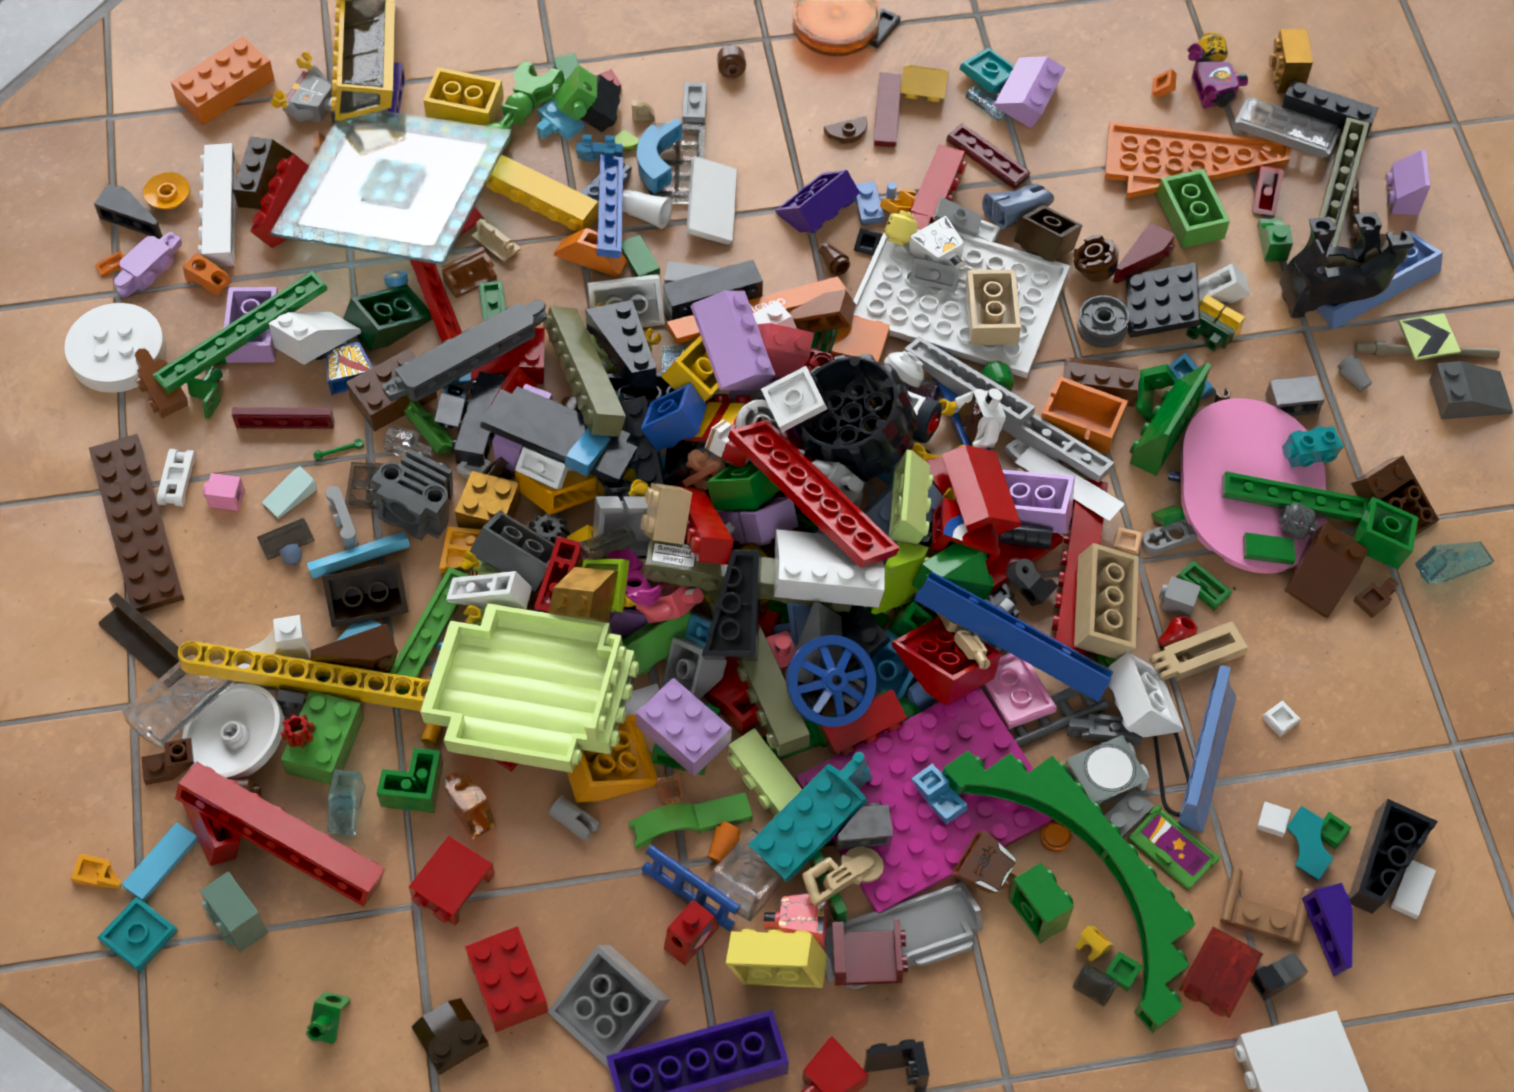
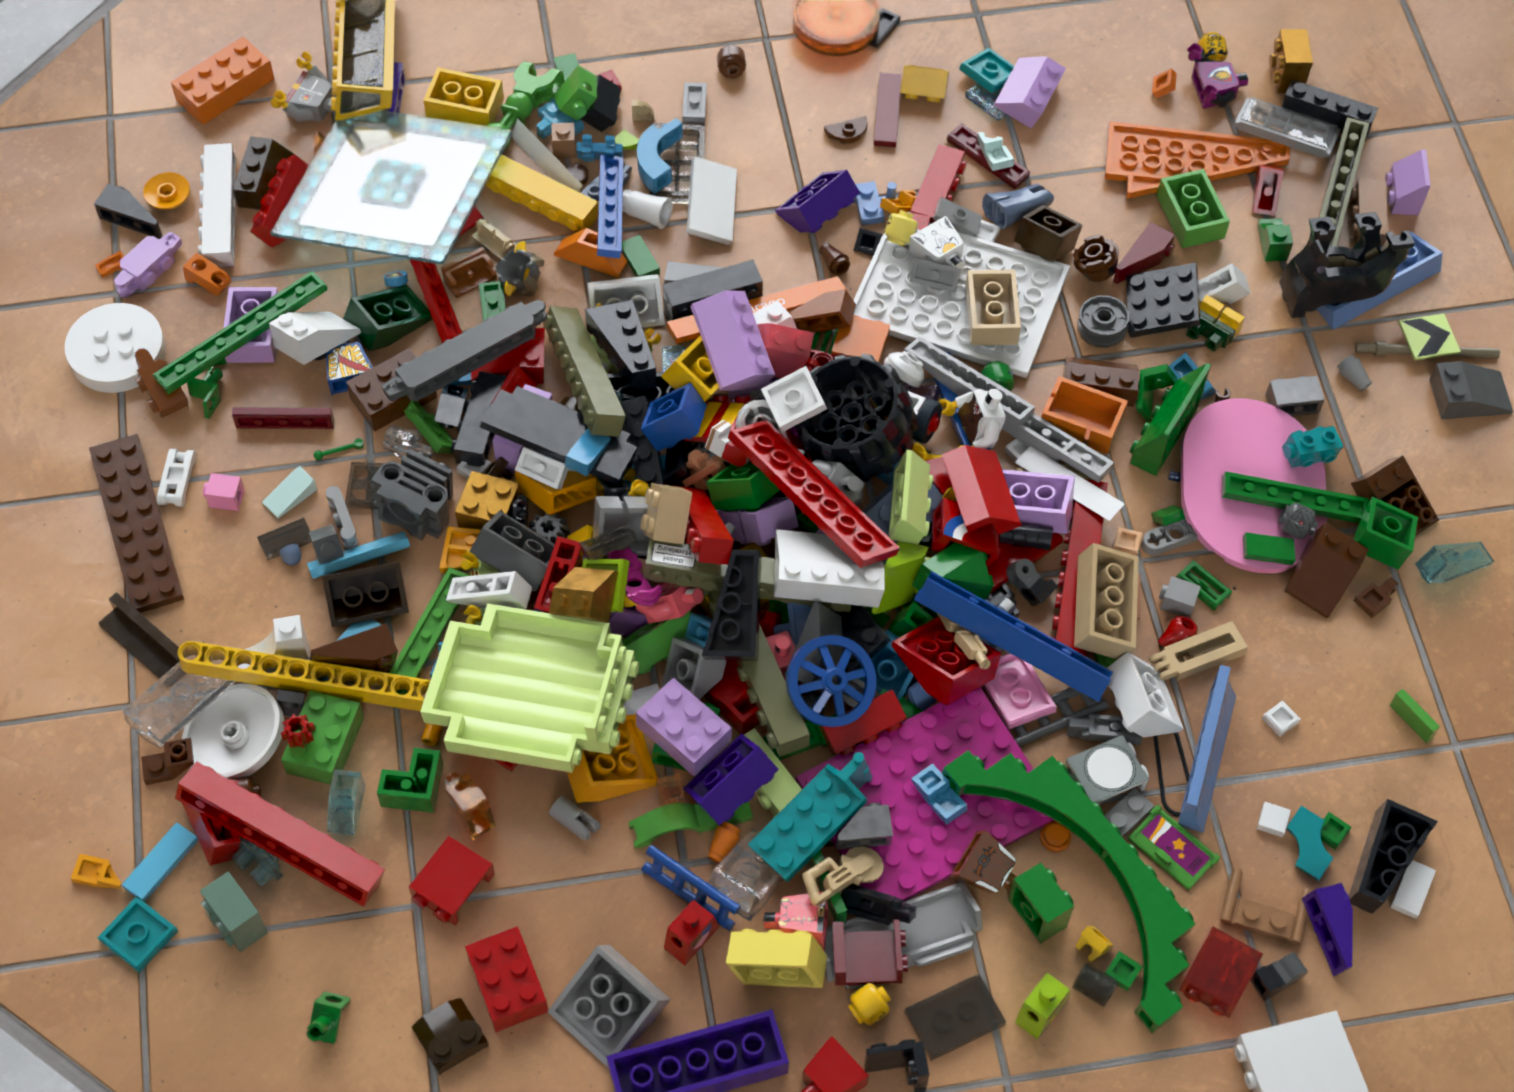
(266, 868): none -> clear light blue hips
(326, 544): none -> dark grey brick
(519, 271): none -> dark grey hair
(520, 510): none -> black gear
(543, 157): none -> white sticker
(563, 140): none -> medium nougat brick
(579, 172): none -> tile
(731, 779): none -> dark purple slope
(869, 1004): none -> yellow head
(876, 905): none -> black hinge
(955, 1016): none -> clear smoke tile
(995, 152): none -> light aqua slope
(1045, 1002): none -> lime torso
(1414, 715): none -> bright green tile

